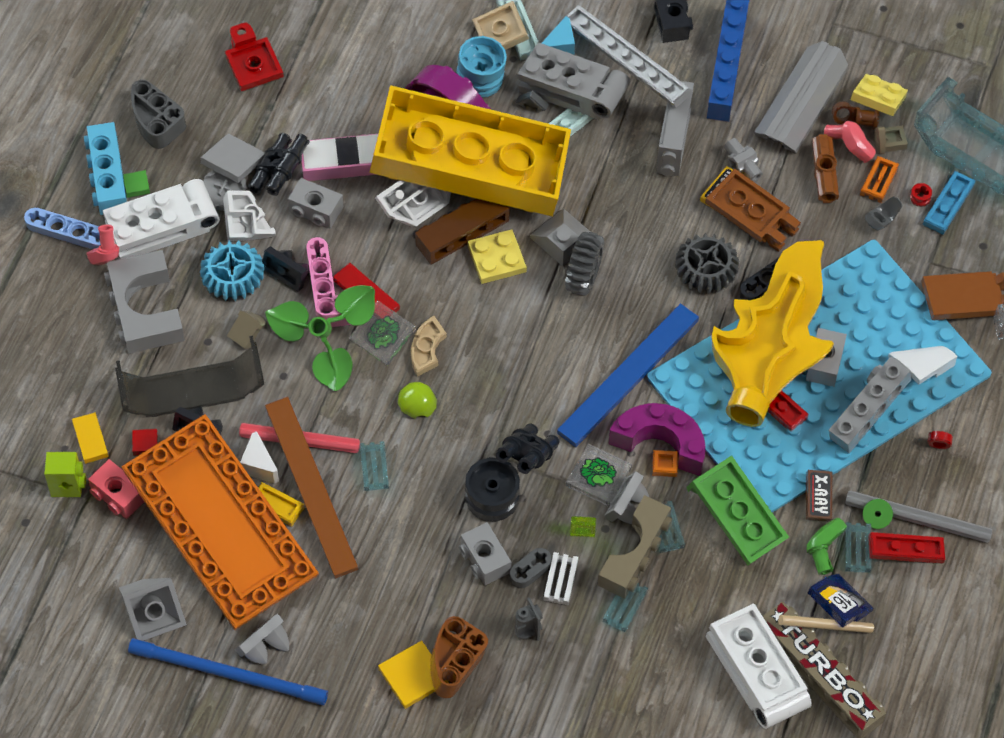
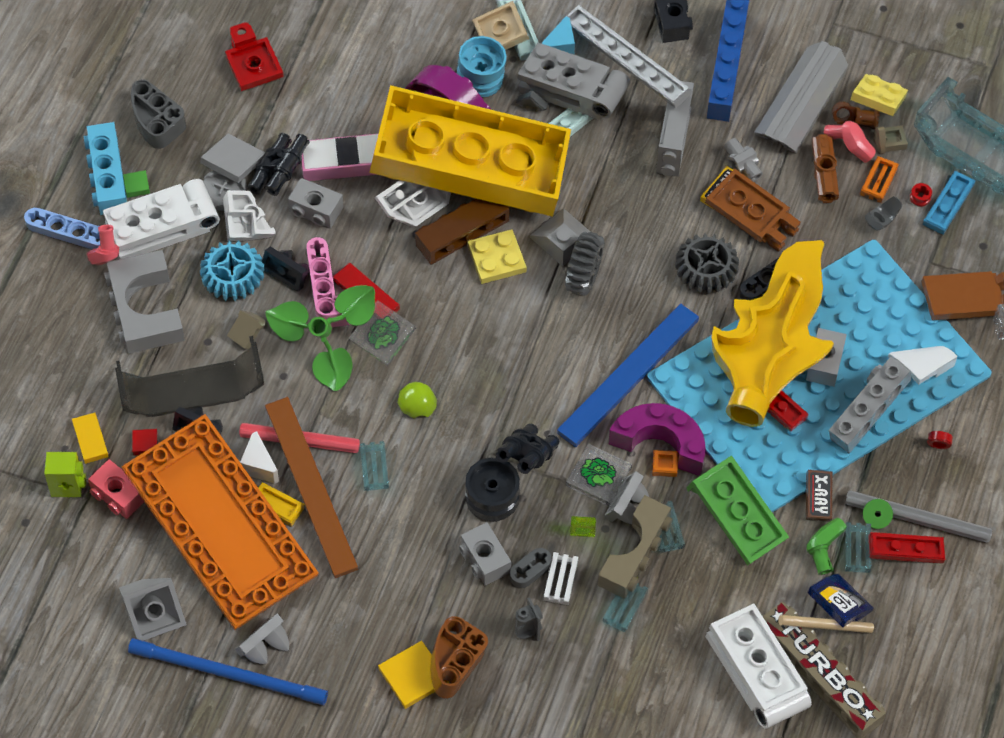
(425, 344): tan tile -> none

